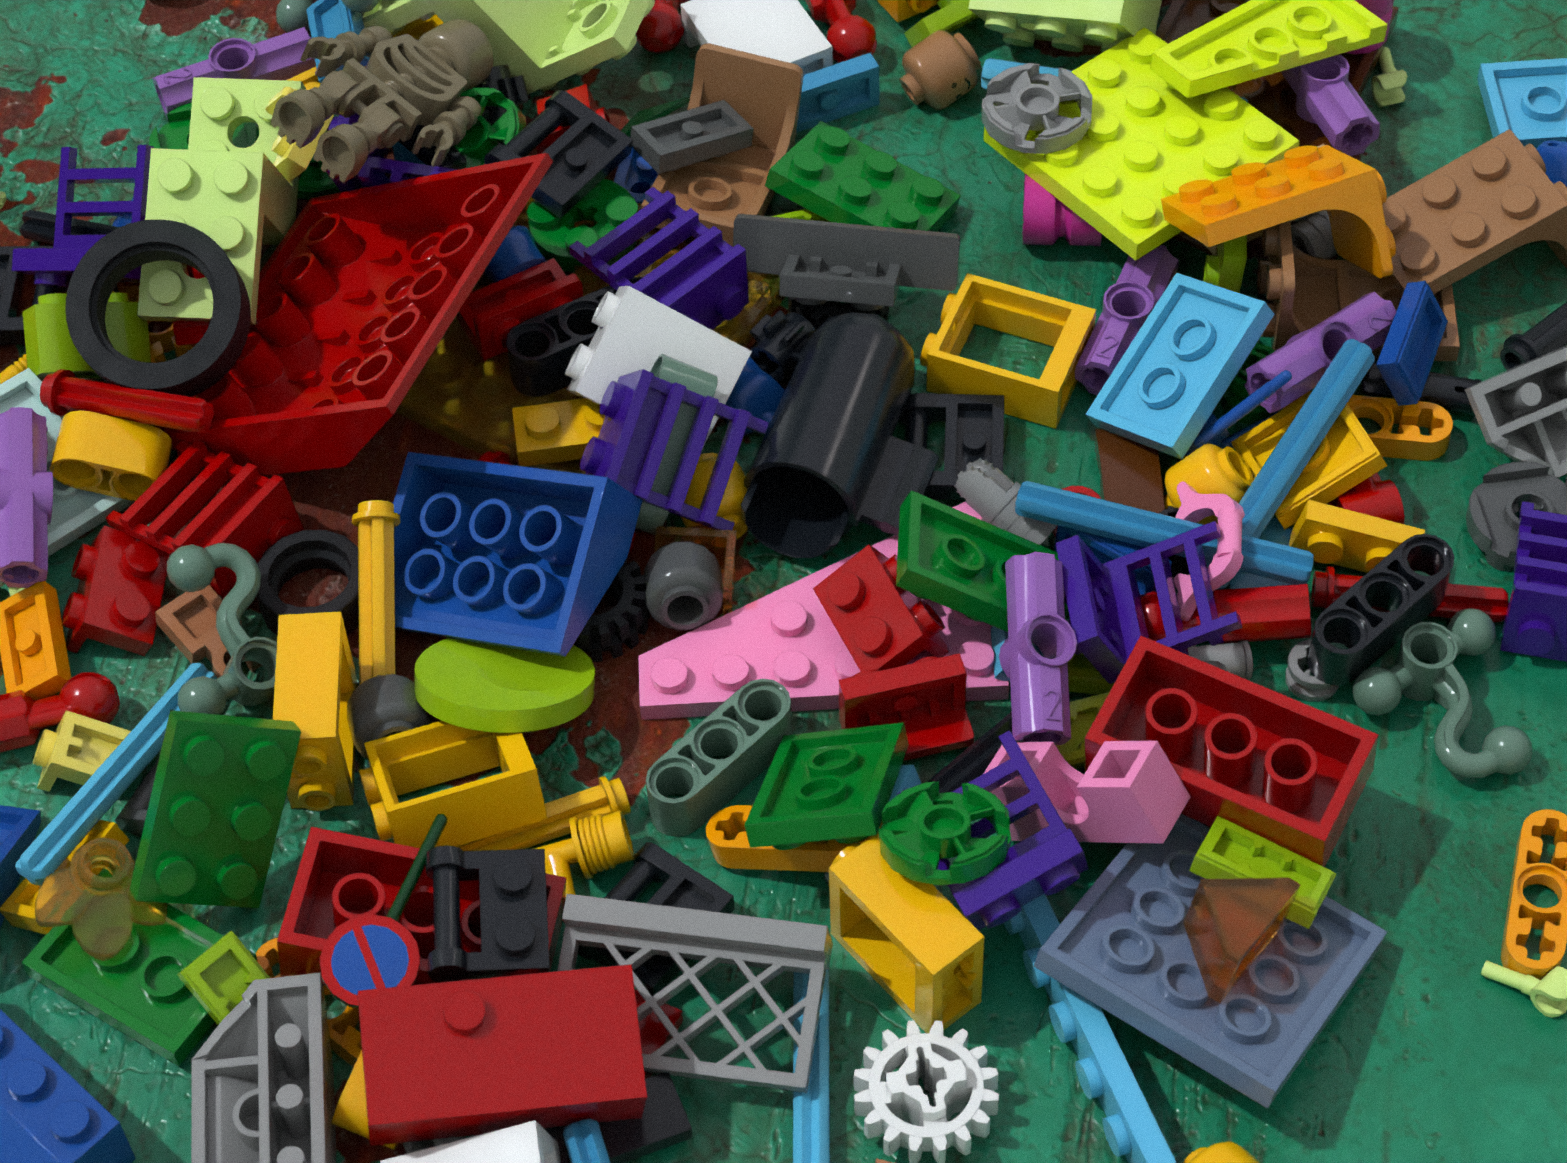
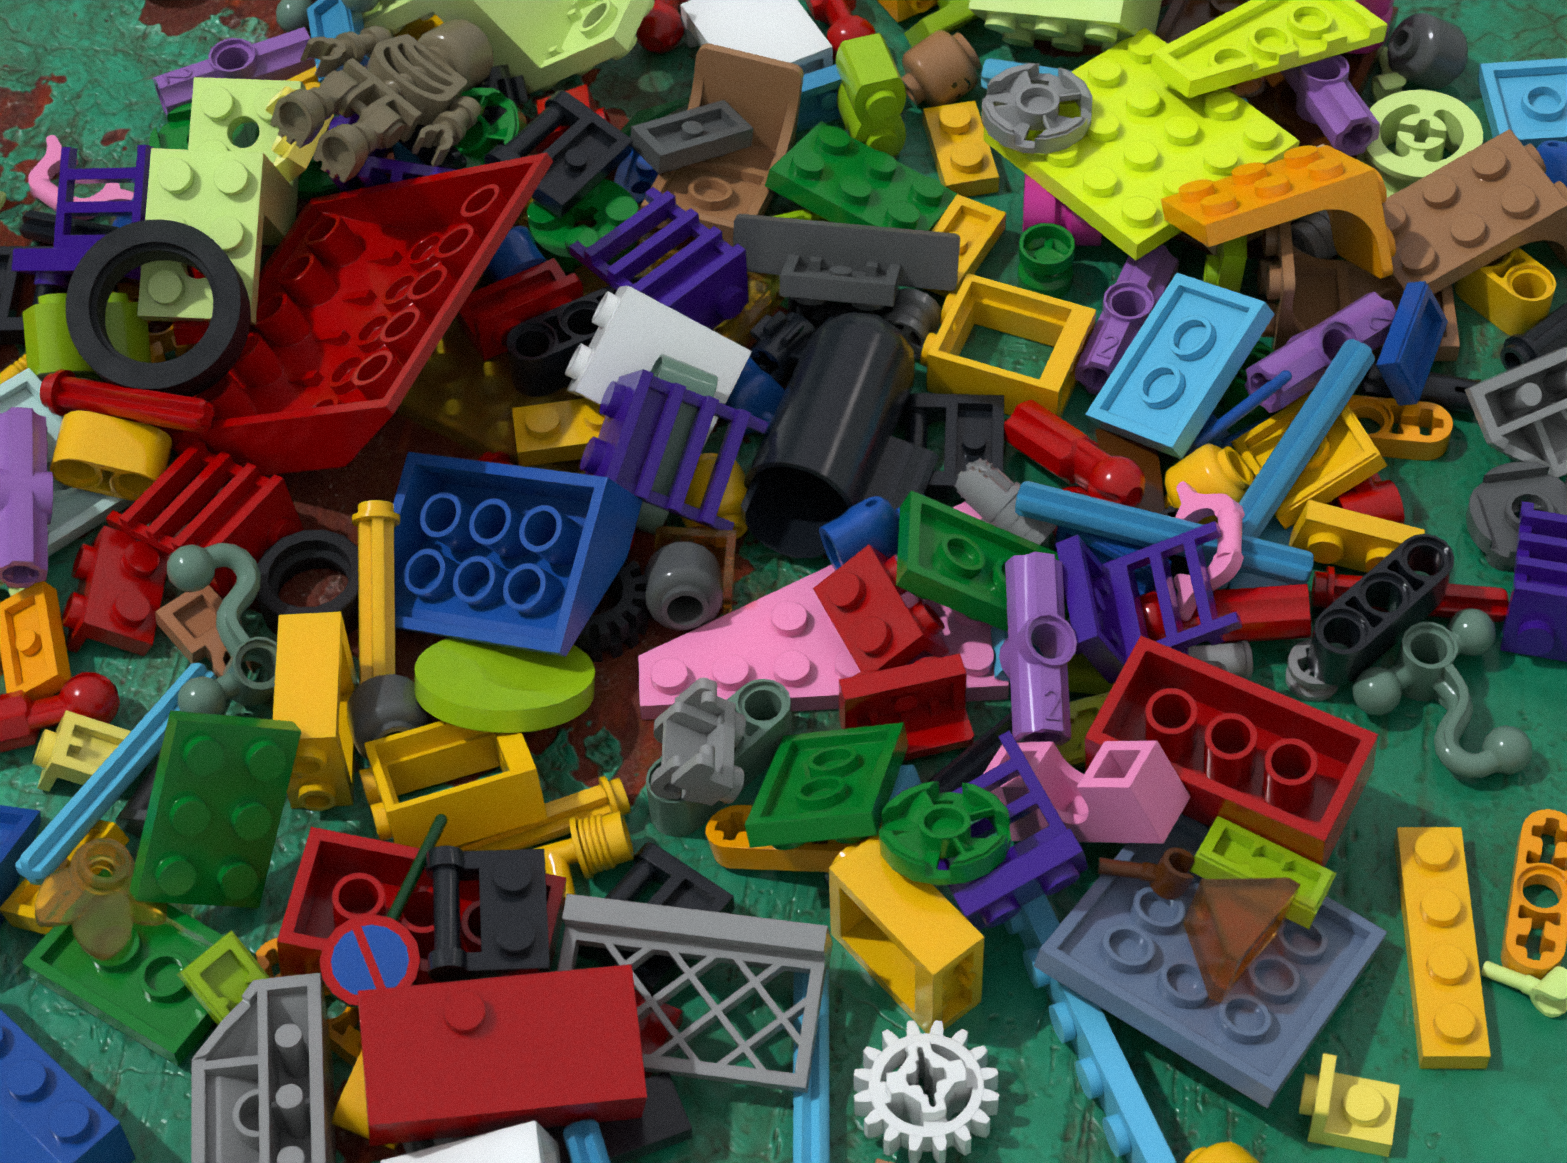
(47, 192): none -> bright pink helmet
(699, 747): none -> light grey piece
(863, 524): none -> blue piece
(871, 93): none -> lime brick
(915, 316): none -> dark grey wheel
(959, 150): none -> yellow plate
(978, 229): none -> yellow plate
(1046, 260): none -> green wheel
(1073, 455): none -> red piece
(1166, 878): none -> reddish brown hand
(1349, 1110): none -> light yellow bracket
(1421, 127): none -> yellowish green wheel
(1427, 51): none -> dark grey head
(1441, 949): none -> yellow plate
(1510, 291): none -> yellow beam

